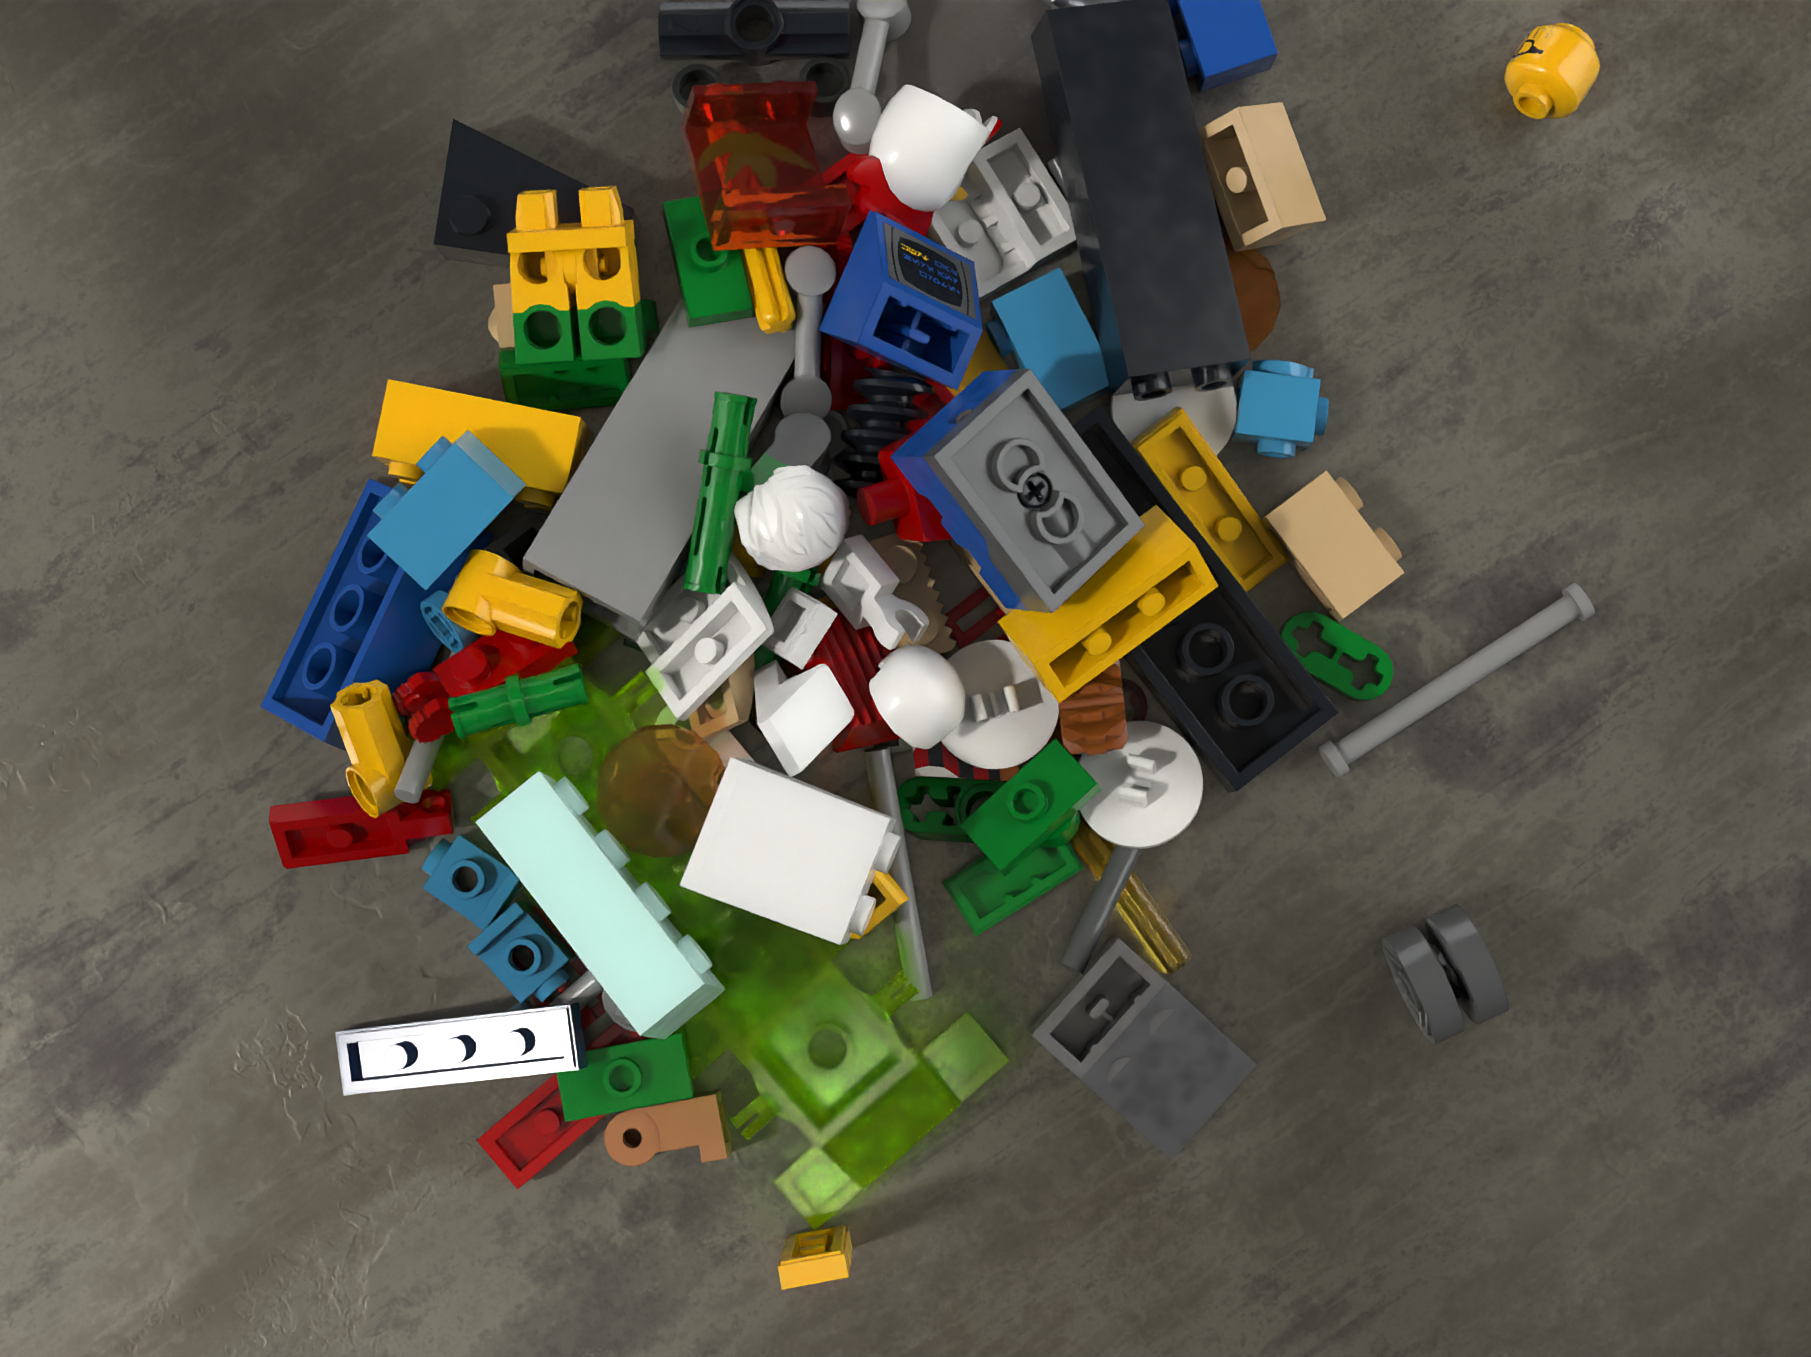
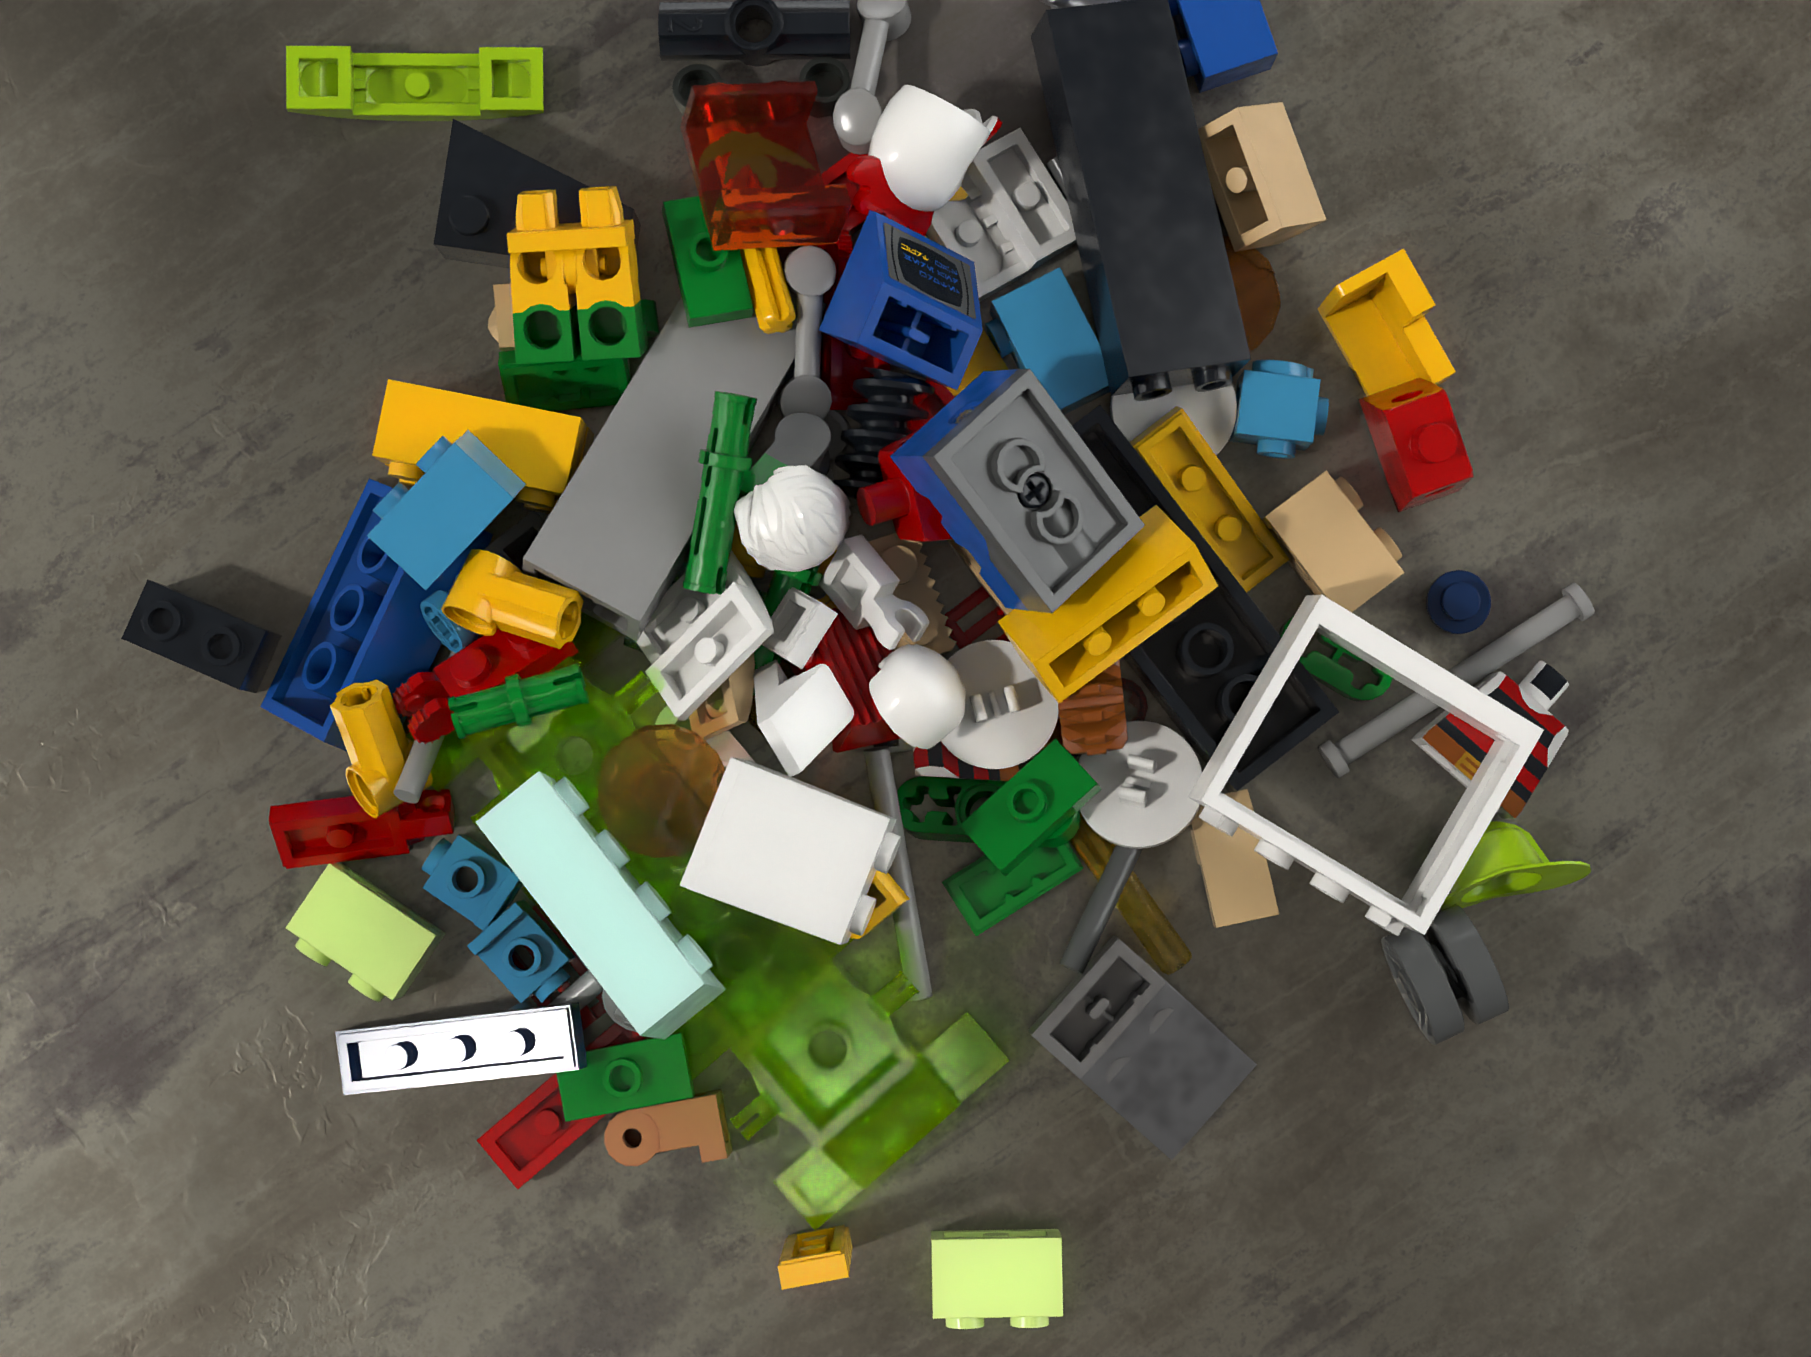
(201, 637): none -> black brick
(364, 933): none -> yellowish green brick
(415, 85): none -> lime slope
(997, 1277): none -> yellowish green brick
(1232, 872): none -> tan slope
(1384, 327): none -> yellow panel
(1417, 442): none -> red torso
(1458, 602): none -> dark blue plate
(1463, 748): none -> torso
(1508, 865): none -> lime piece
(1512, 746): none -> white window
(1552, 71): yellow head -> none

